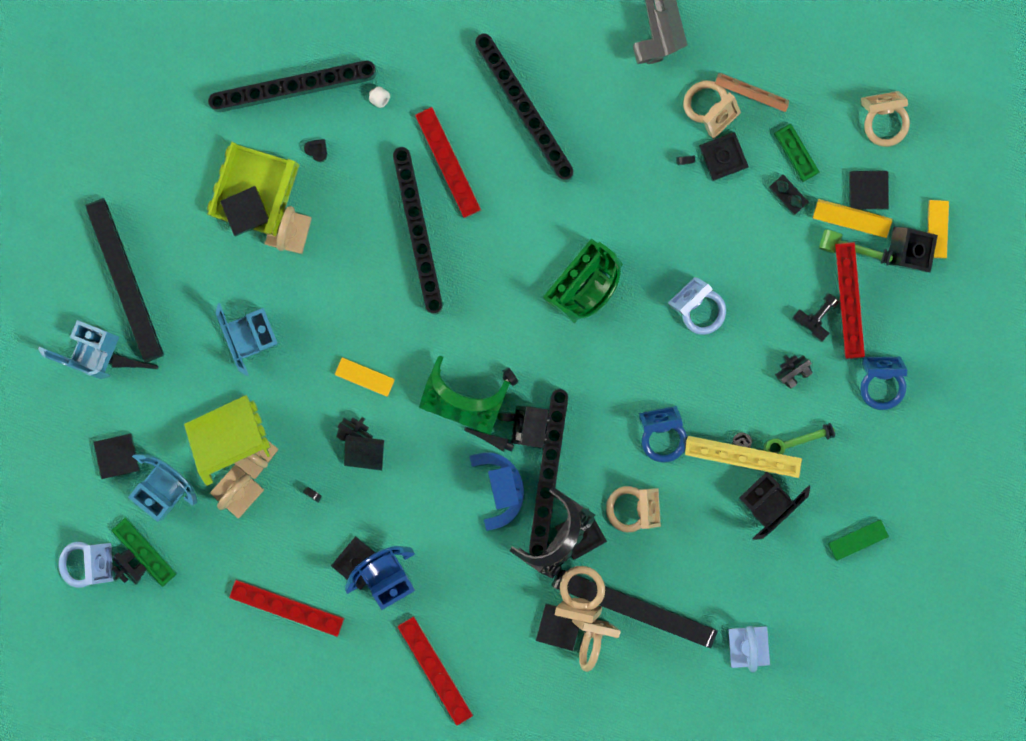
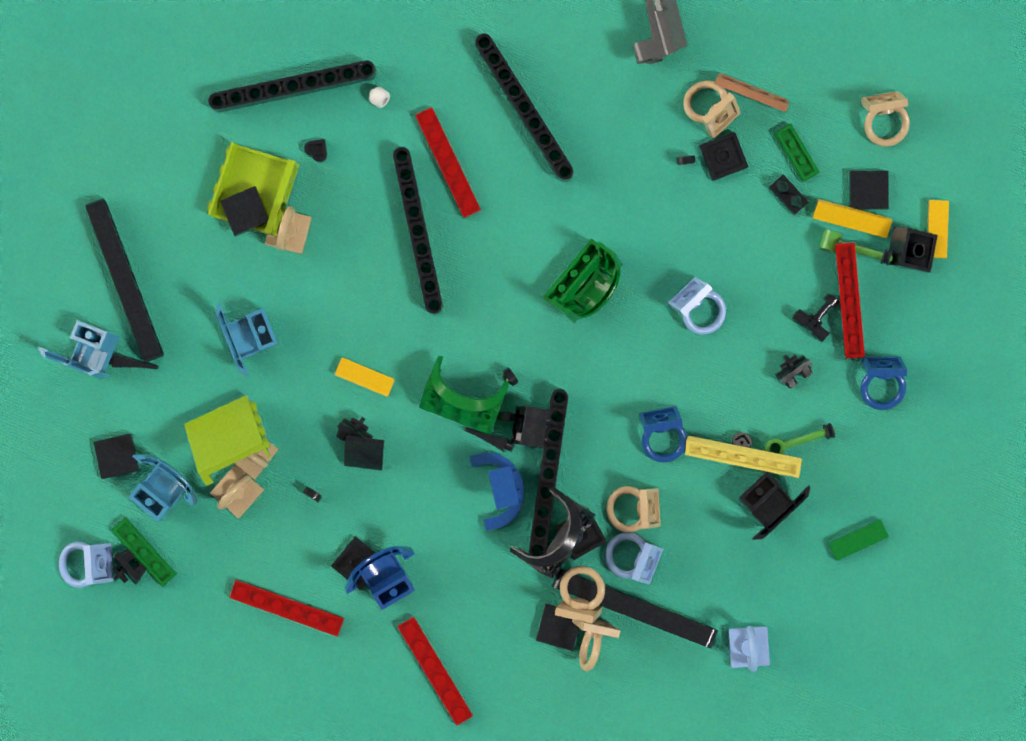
(645, 561): none -> light blue tile

